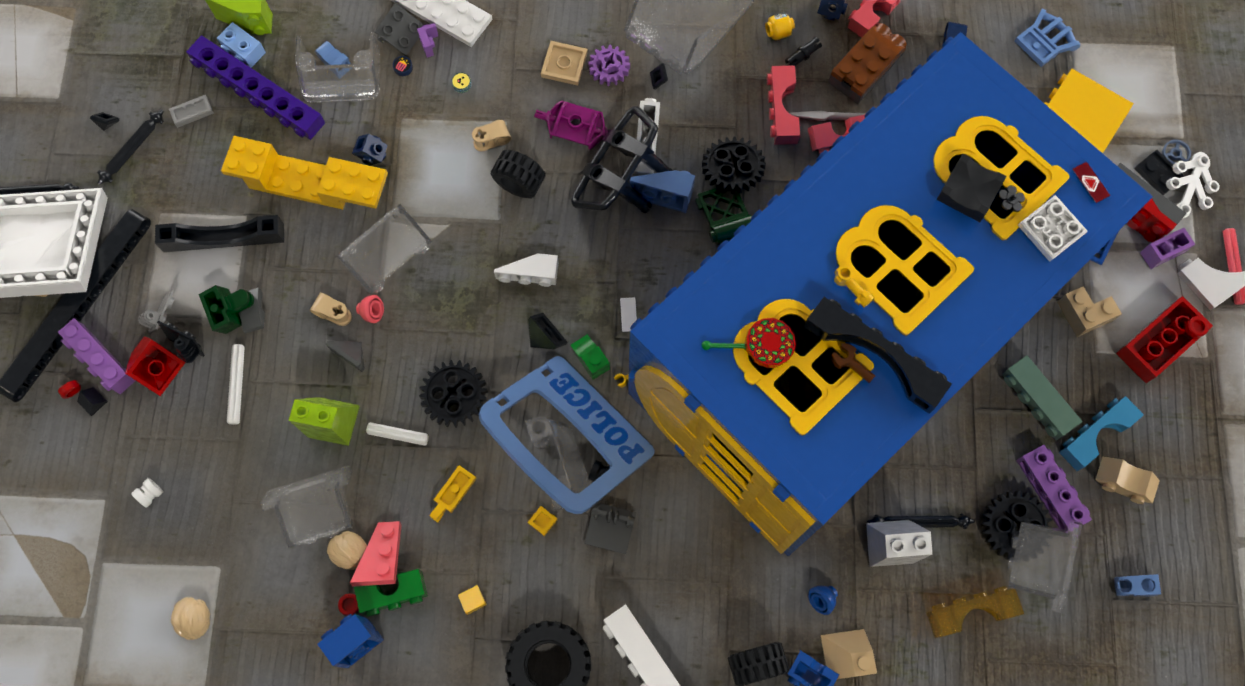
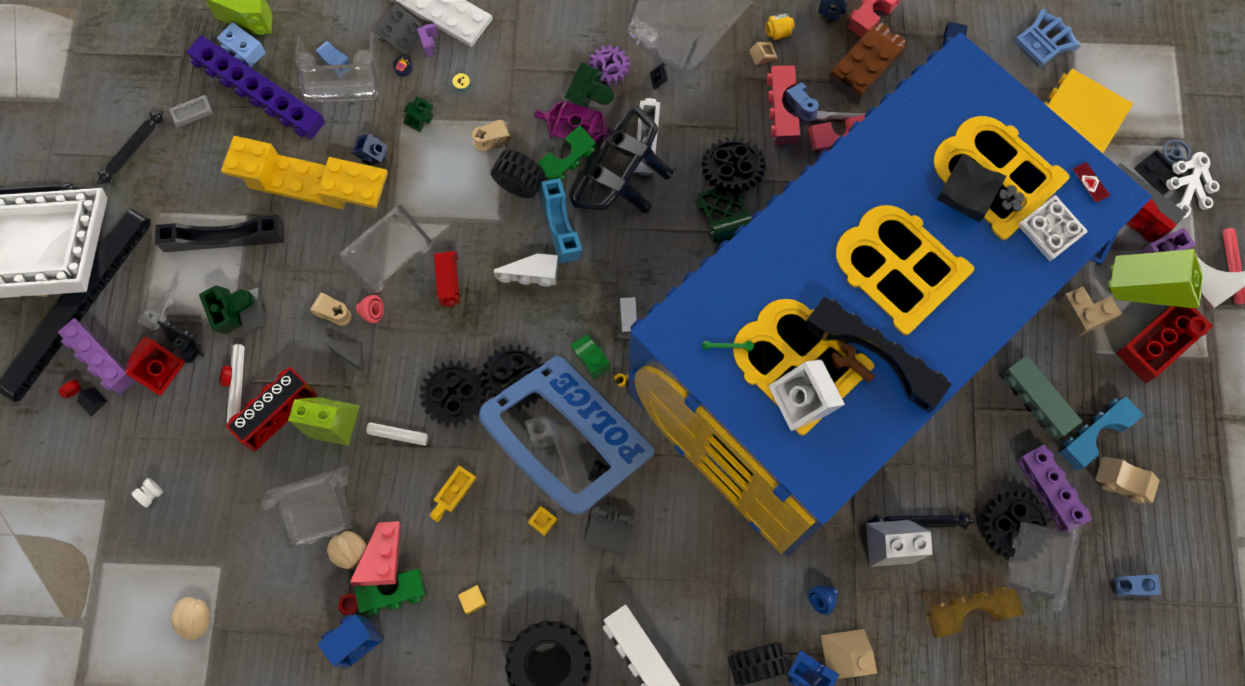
(104, 120): black slope -> none
(225, 376): none -> red tile
(269, 410): none -> brick
(418, 114): none -> dark green brick
(447, 278): none -> red window
(503, 363): none -> black gear
(544, 333): black slope -> none
(554, 207): none -> dark azure arch
(564, 63): tan plate -> none
(581, 146): none -> green arch
(587, 87): none -> dark green brick
(666, 189): medium blue slope -> none
(763, 53): none -> tan slope
(770, 342): tile -> none
(801, 103): none -> medium blue leg
(803, 52): black pin -> none
(806, 394): none -> white slope
(843, 277): yellow bar -> none
(1158, 278): none -> lime slope

